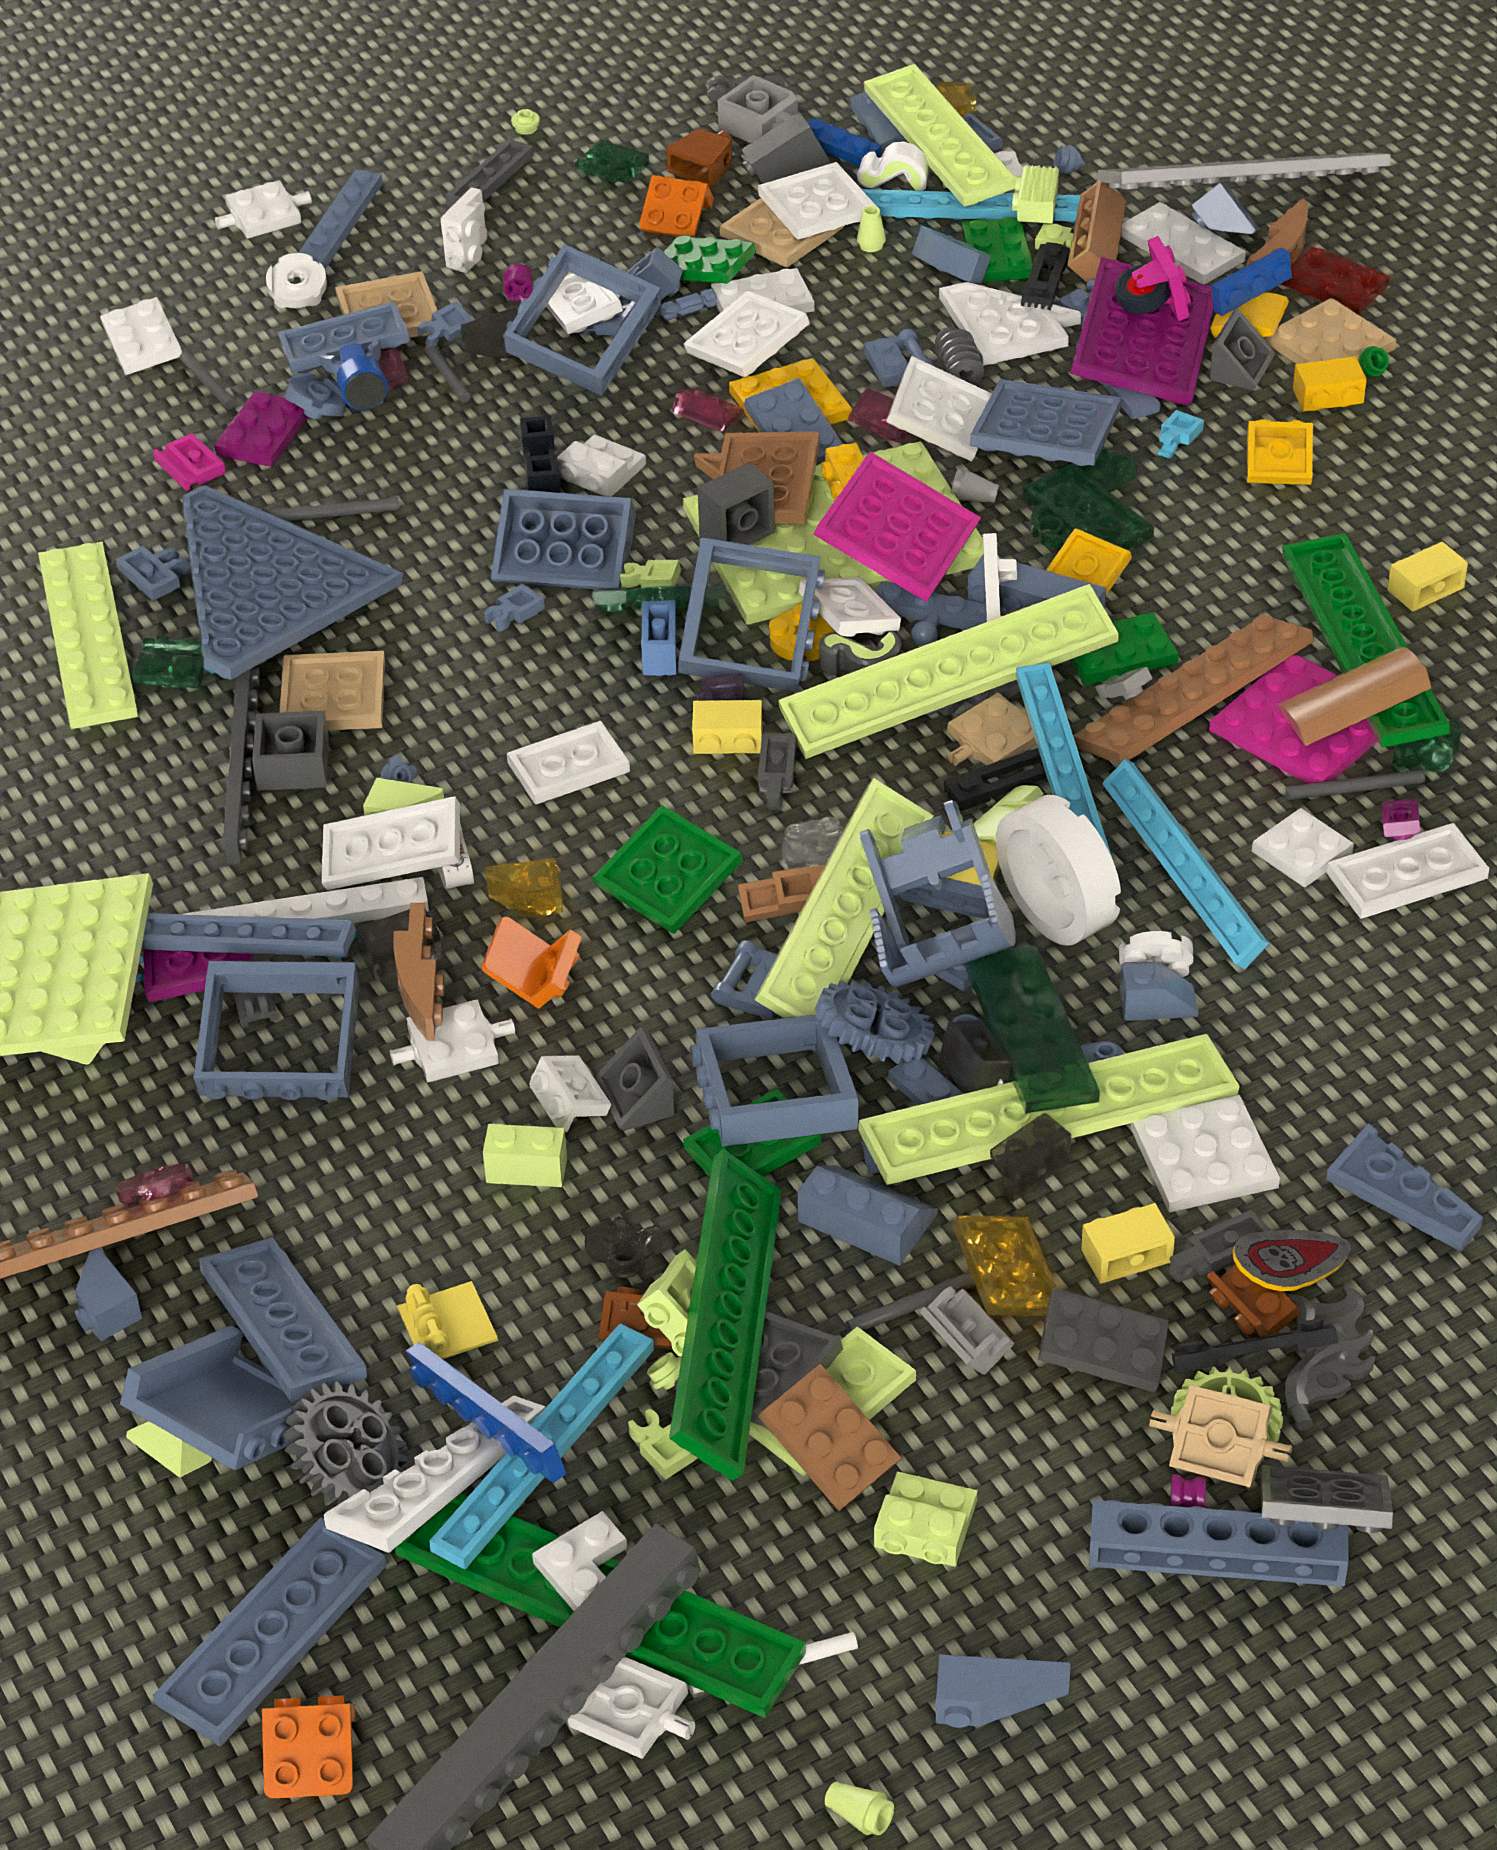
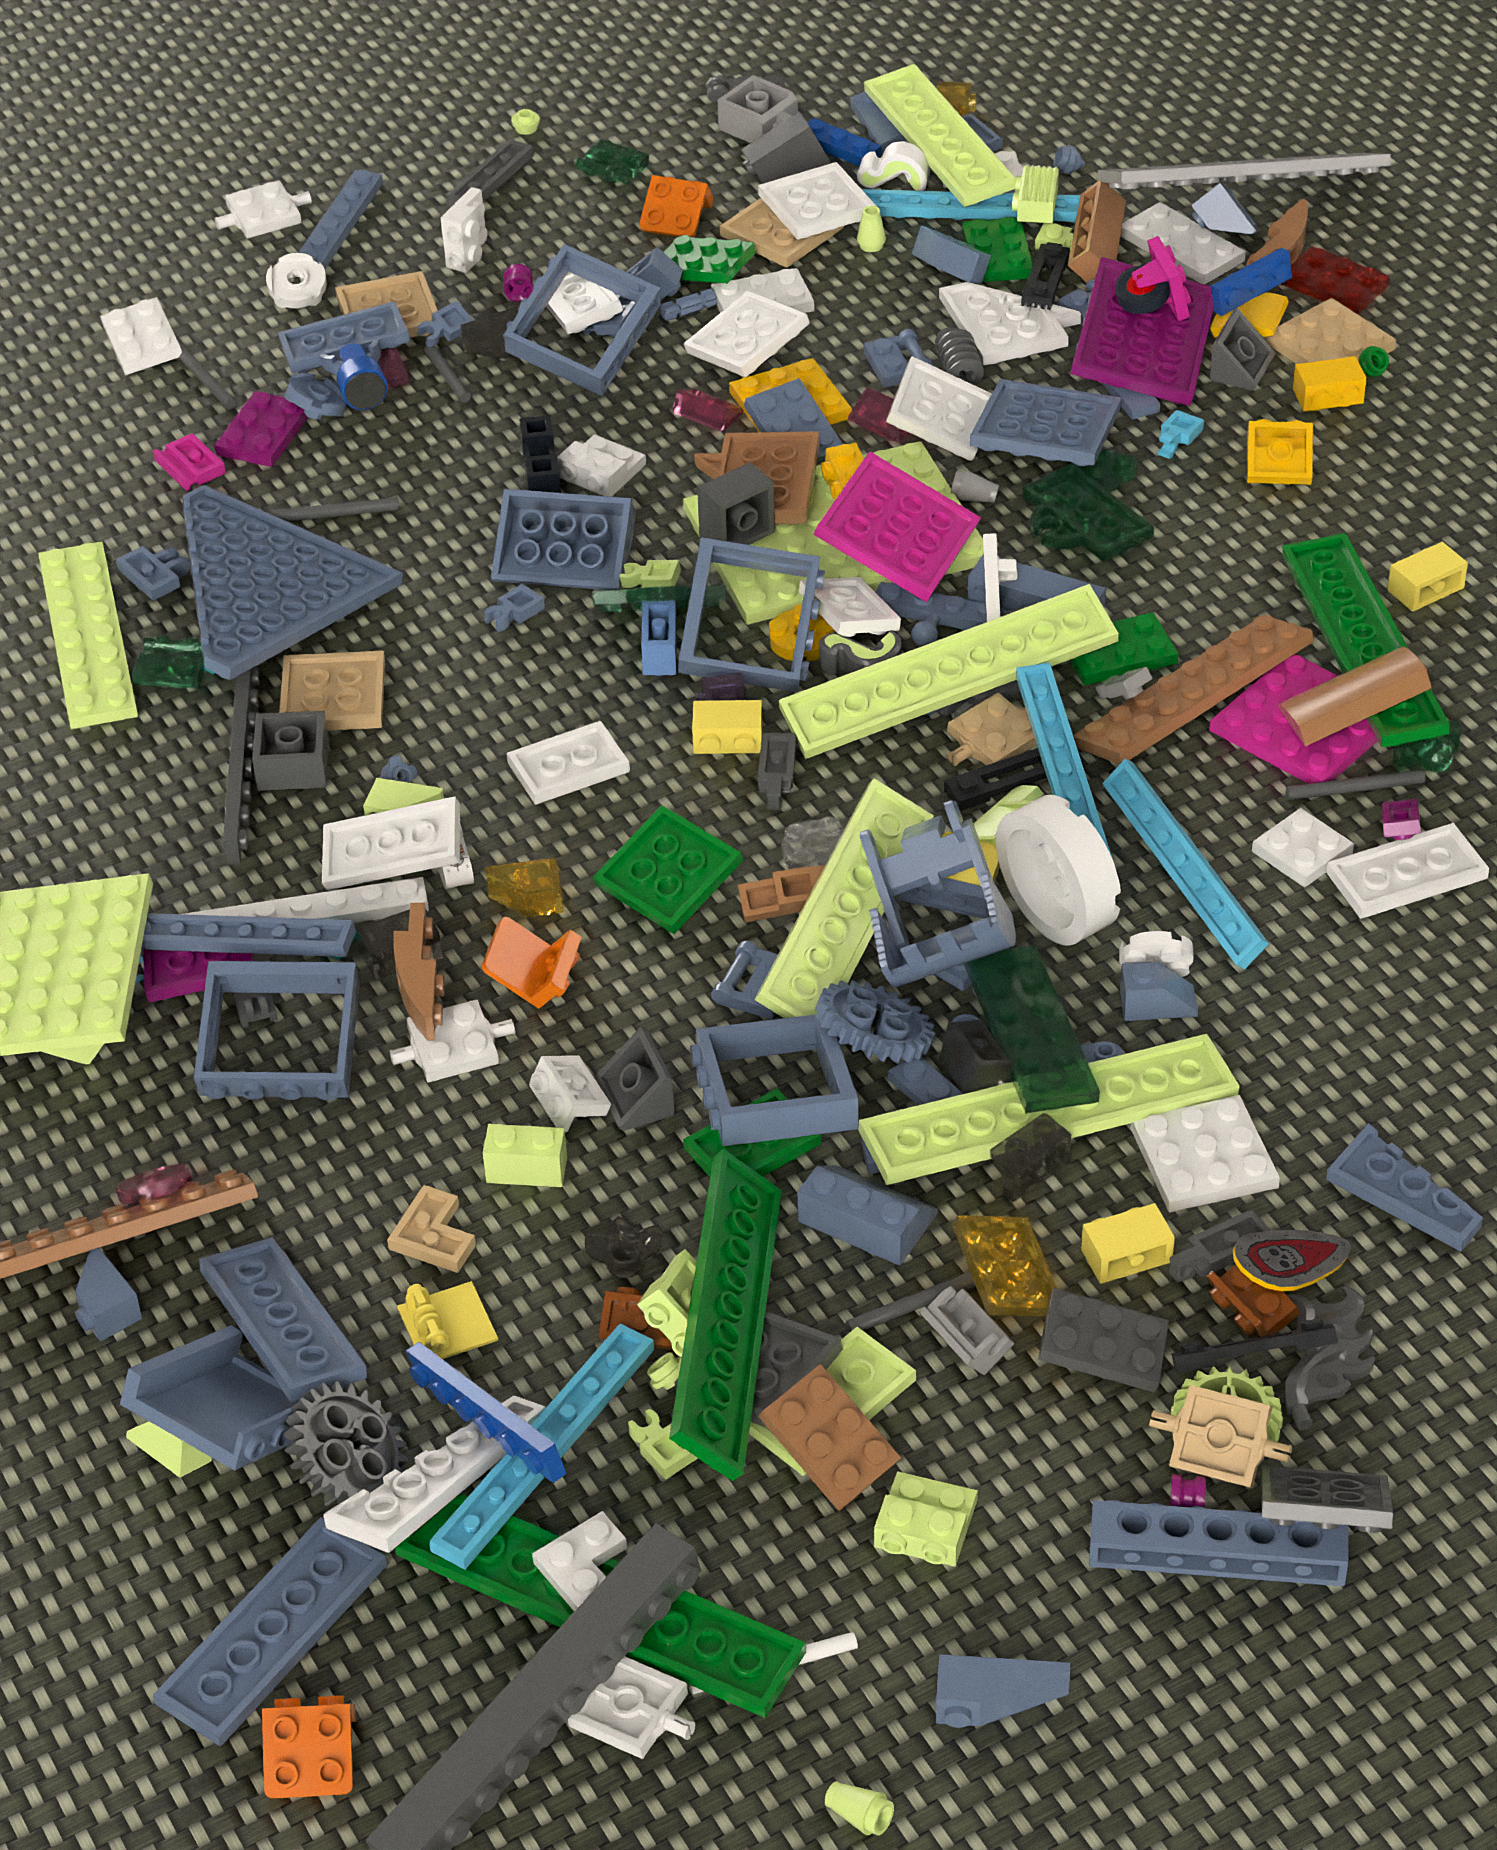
(425, 1232): none -> tan plate
(701, 156): dark orange torso -> none
(1090, 560): yellow plate -> none

